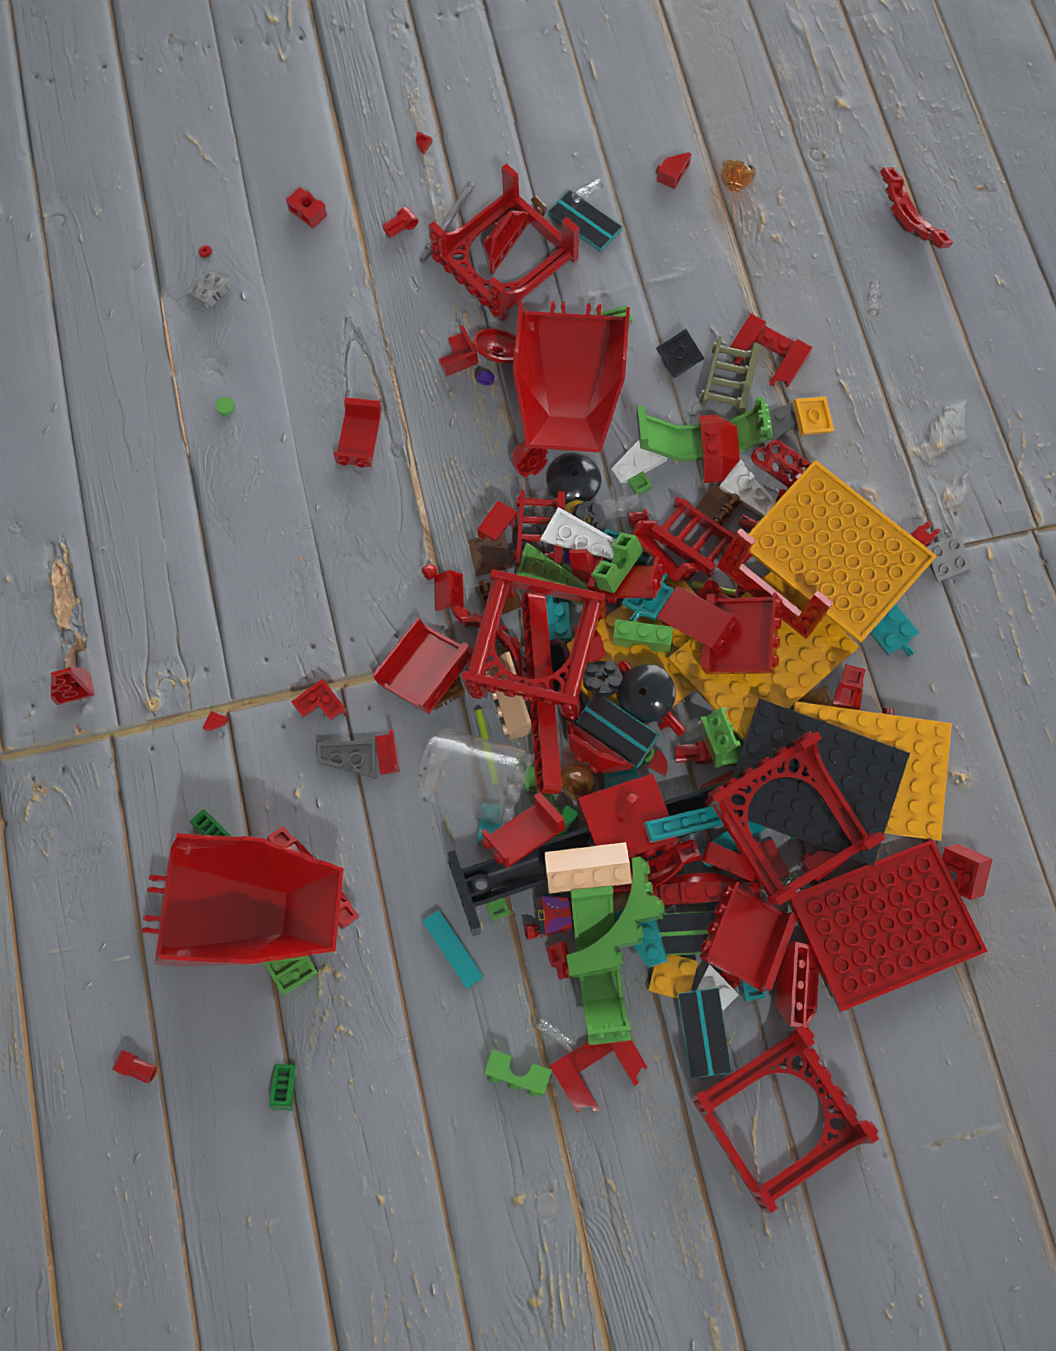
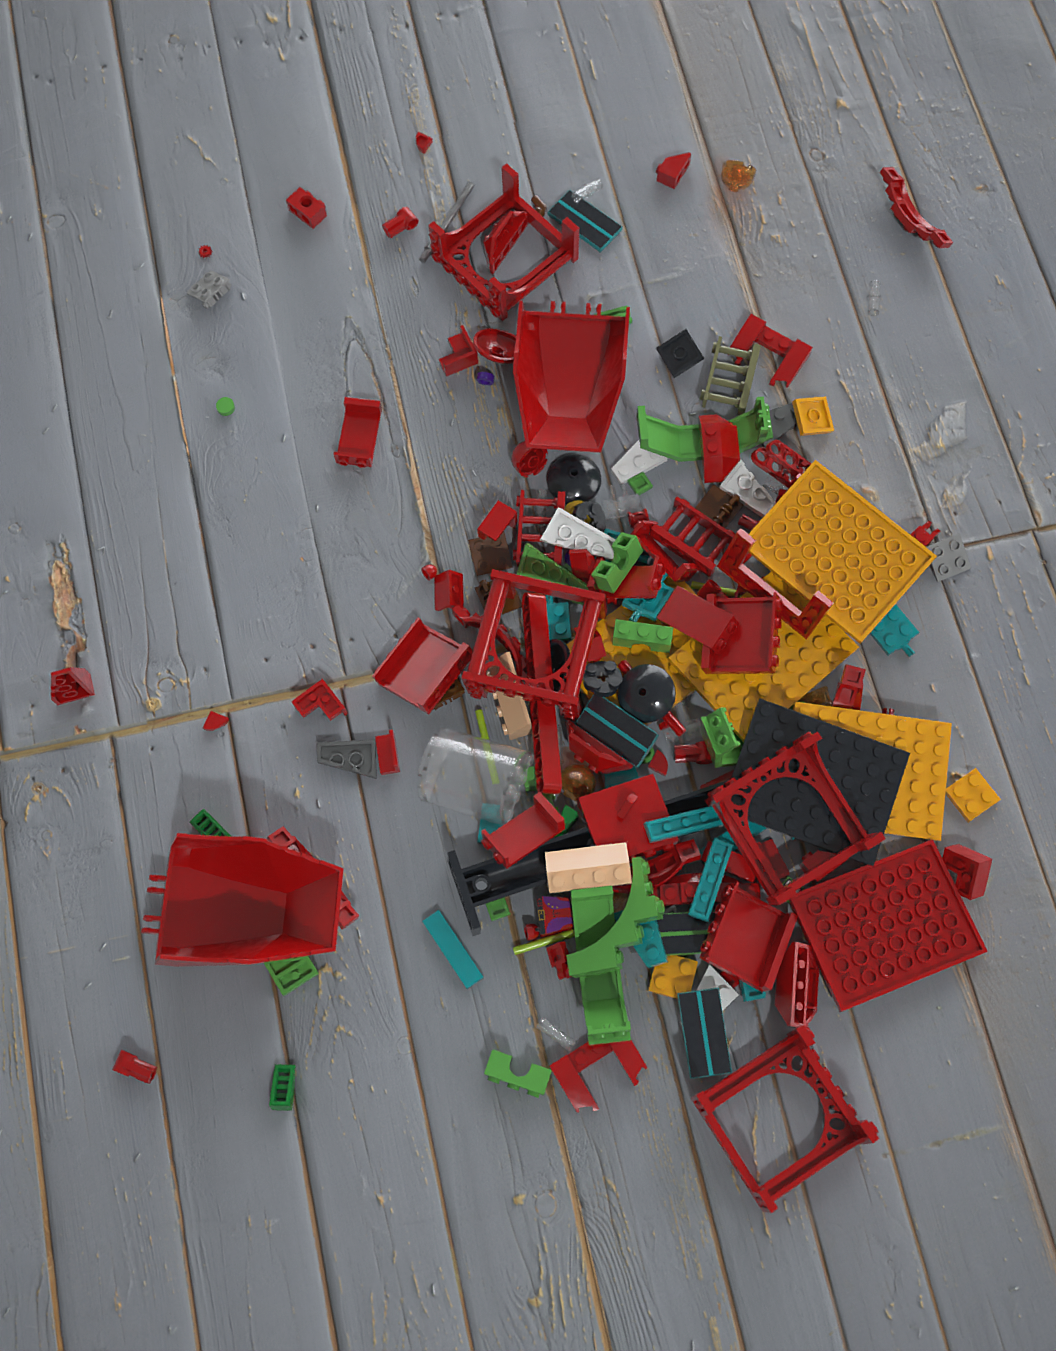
(544, 941): none -> lime bar
(710, 879): none -> teal tile
(972, 795): none -> light orange plate

